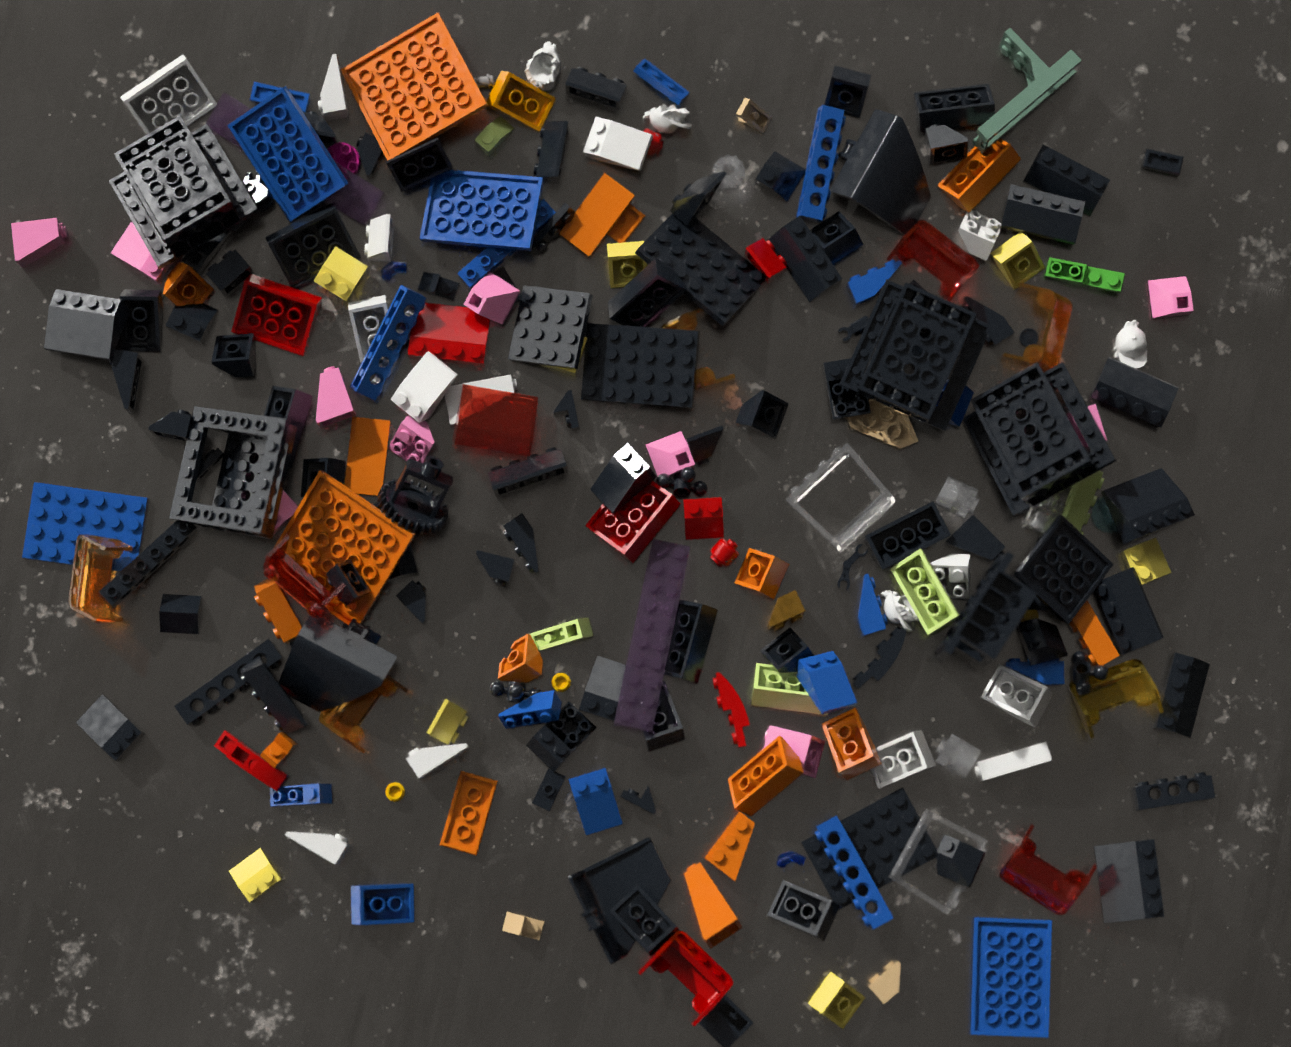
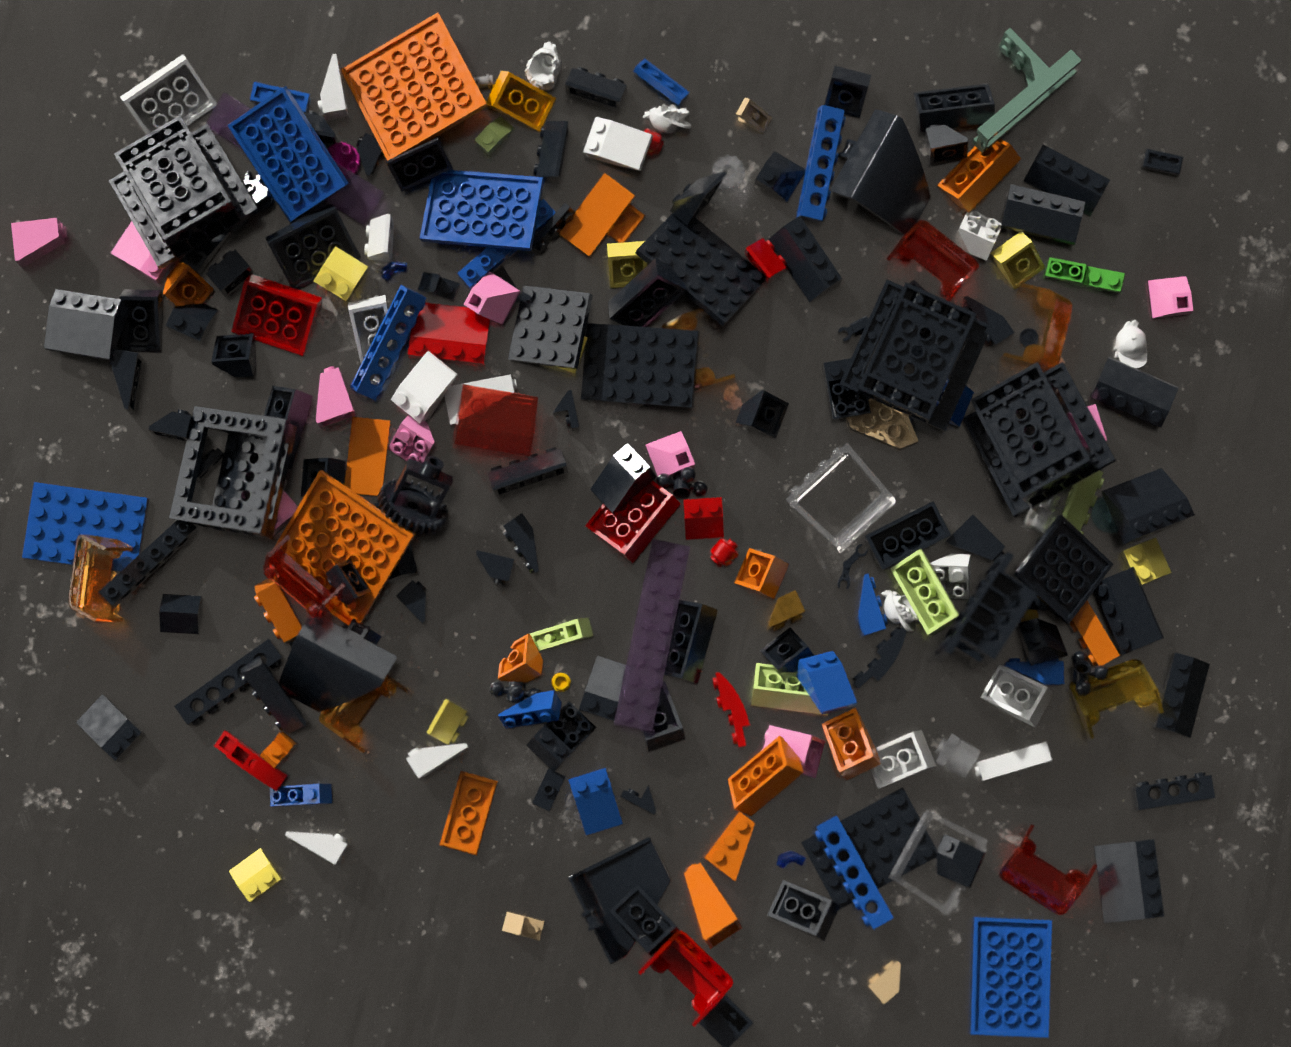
(382, 904): blue slope -> none
(395, 791): yellow plate -> none
(704, 445): black slope -> none
(836, 1000): light yellow slope -> none
(837, 237): black slope -> none
(868, 286): blue slope -> none
(957, 497): clear gear -> none

